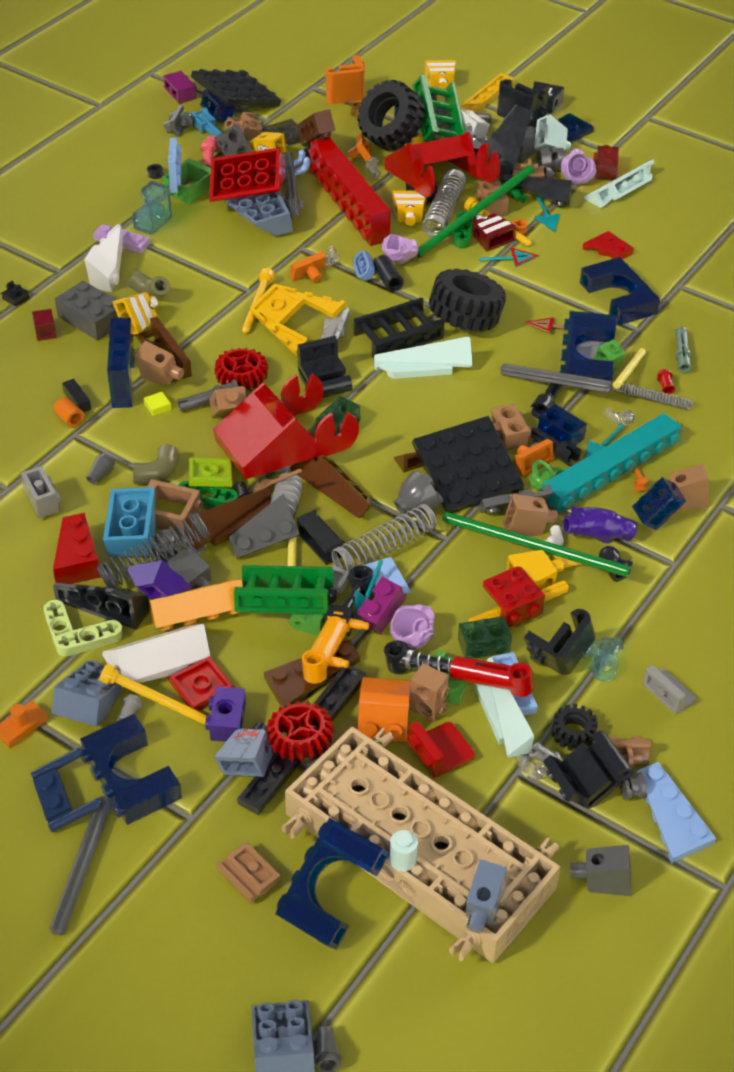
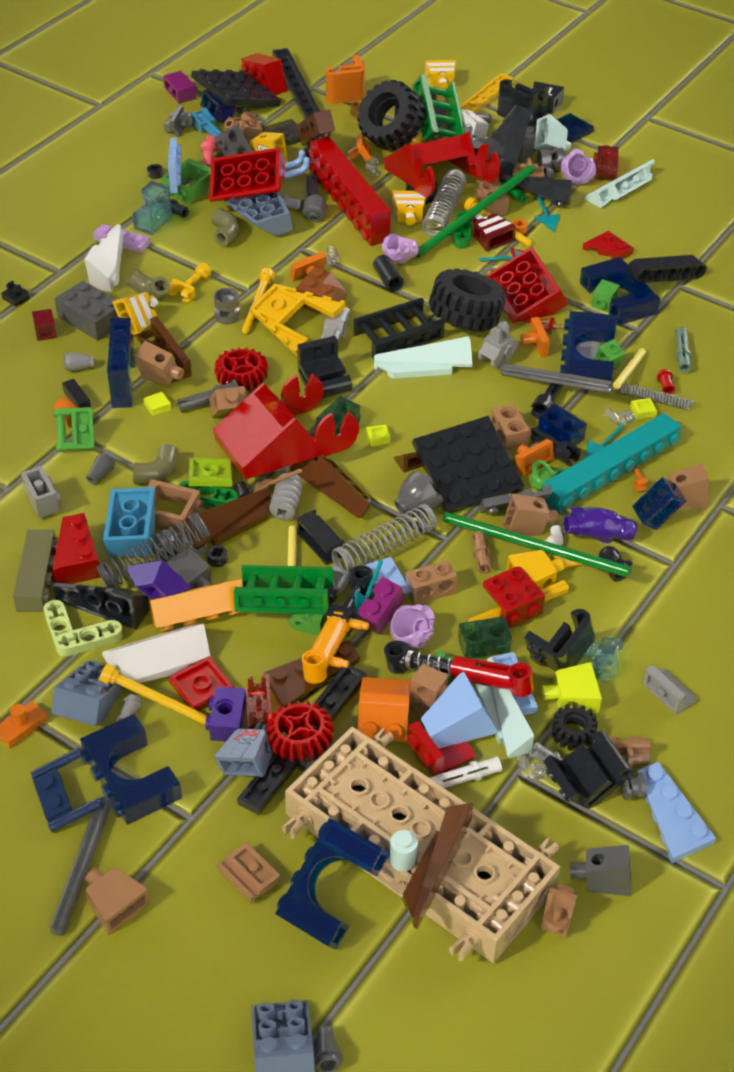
(35, 571): none -> olive brick
(77, 361): none -> light grey cone
(81, 429): none -> bright green plate
(114, 897): none -> medium nougat torso
(179, 209): none -> black pin
(186, 289): none -> yellow bar
(217, 561): none -> black bush
(226, 306): none -> flat silver wheel
(228, 226): none -> olive cylinder
(258, 701): none -> clear red hinge
(265, 529): dark grey wing -> none
(266, 70): none -> red wedge
(291, 185): dark grey axle -> none
(296, 83): none -> black plate
(311, 185): none -> black piece
(315, 208): none -> dark grey head
(322, 284): none -> dark orange slope
(363, 265): medium blue plate -> none
(378, 435): none -> neon yellow tile
(431, 582): none -> medium nougat brick
(436, 861): none -> reddish brown wedge
(458, 715): none -> light blue slope
(481, 552): none -> medium nougat pin
(485, 895): sand blue torso -> none
(491, 766): none -> white pin
(498, 345): none -> light grey hinge
(528, 287): none -> red slope
(536, 336): none -> orange tile
(559, 910): none -> medium nougat hips
(575, 686): none -> neon yellow torso
(604, 294): none -> bright green brick
(643, 408): none -> neon yellow tile
(666, 268): none -> black beam

